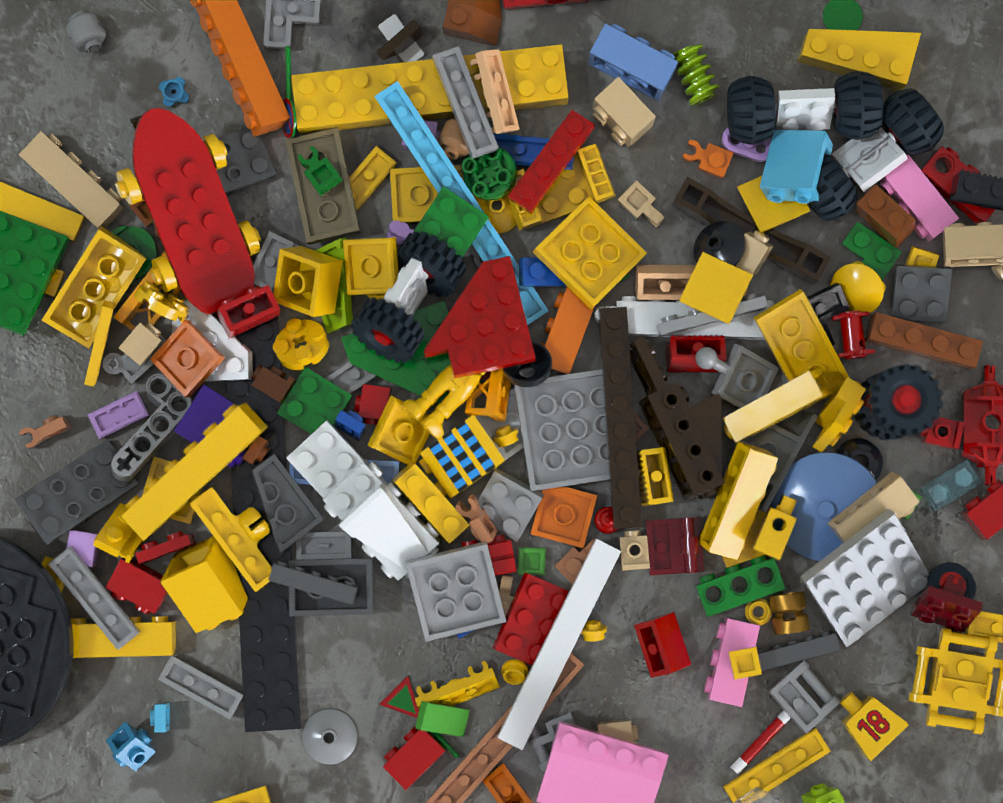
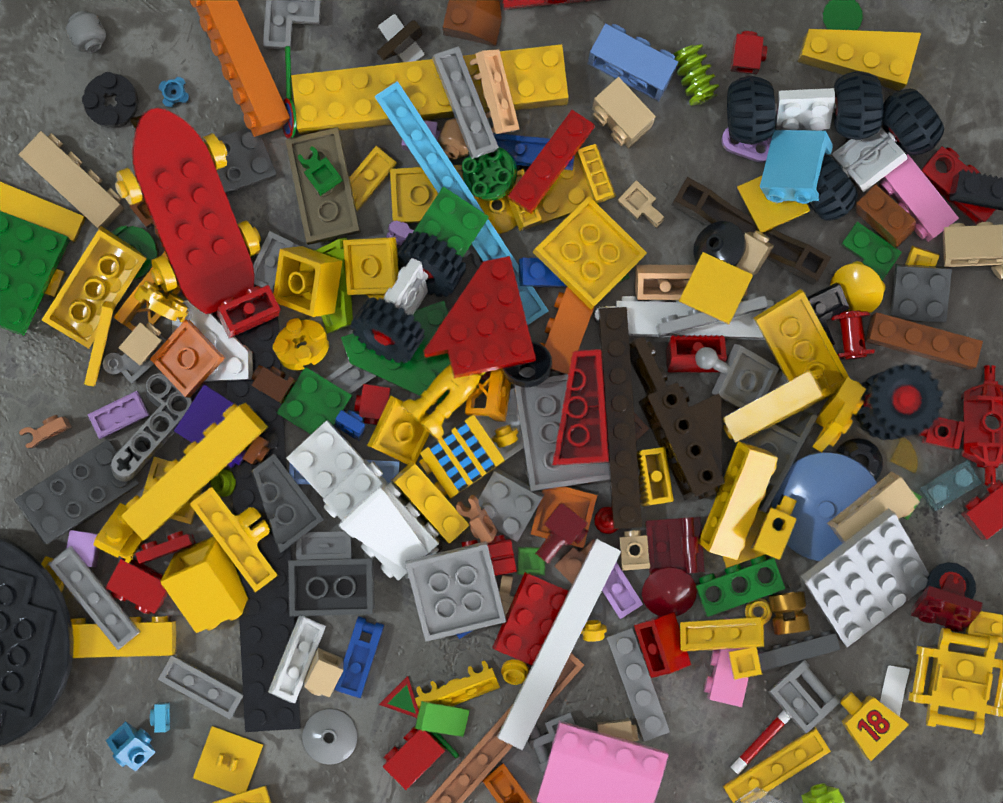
(106, 85): none -> black plate
(223, 483): none -> lime plate
(228, 761): none -> yellow piece
(296, 659): none -> white tile
(313, 583): dark grey piece -> none
(323, 673): none -> tan brick
(359, 658): none -> blue plate
(564, 529): none -> dark red brick
(583, 420): none -> red wedge
(620, 593): none -> lavender plate
(638, 684): none -> light grey plate
(669, 591): none -> dark red dish
(712, 160): orange plate -> none
(722, 634): none -> yellow plate
(748, 53): none -> red brick
(894, 688): none -> white sticker
(905, 456): none -> clear yellow tile

